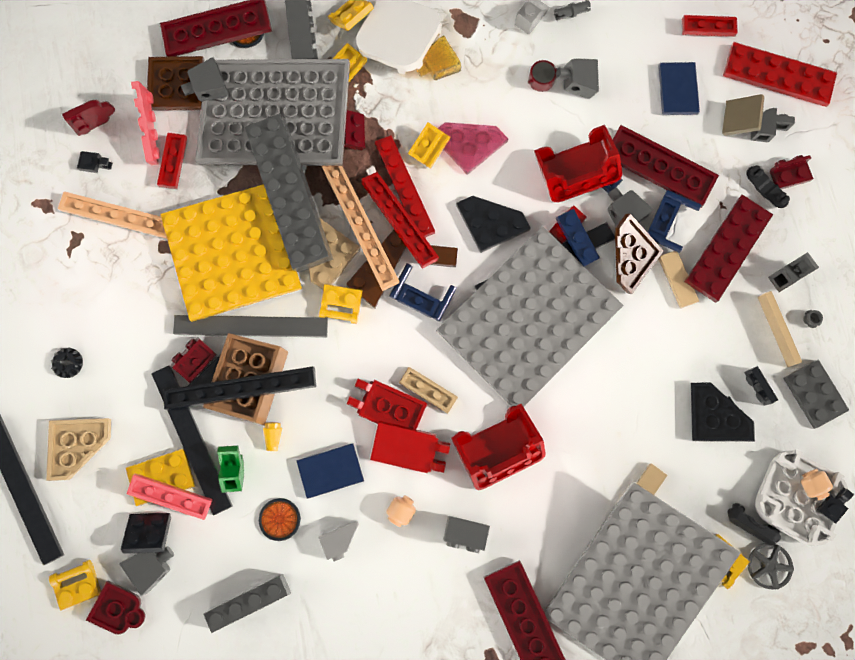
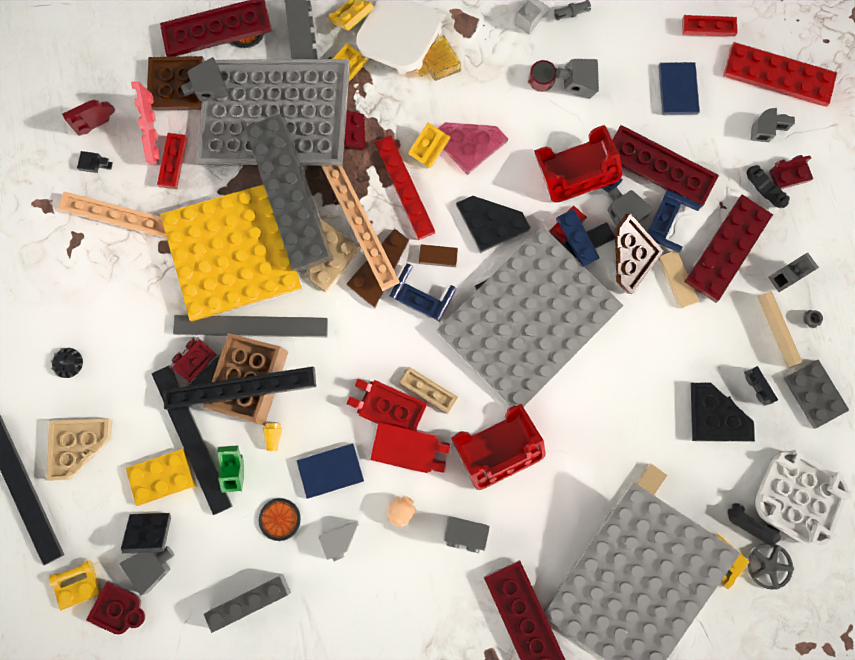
(169, 496): coral plate -> none
(341, 297): yellow plate -> none
(399, 220): red plate -> none
(743, 115): dark tan tile -> none
(816, 484): light nougat head -> none
(834, 507): black plate -> none

